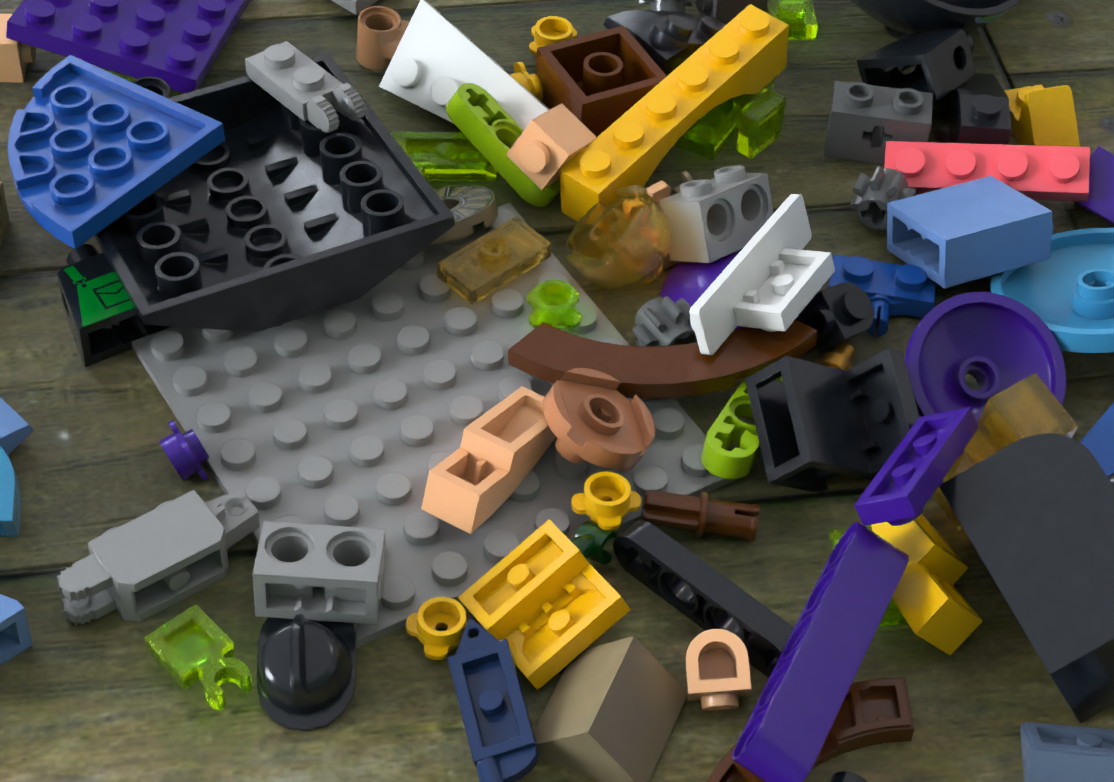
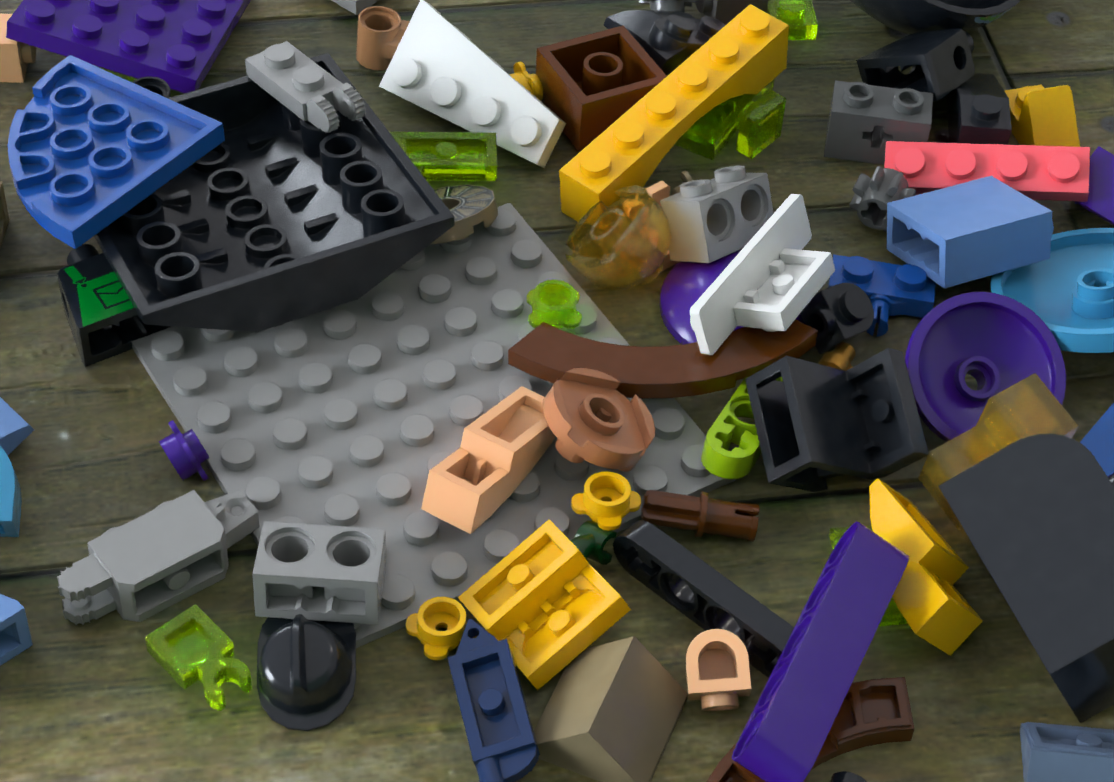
(486, 128): lime beam -> none
(493, 260): clear yellow plate -> none
(549, 145): light nougat brick -> none
(551, 31): yellow plate -> none
(663, 323): dark grey gear -> none
(916, 468): dark purple plate -> none

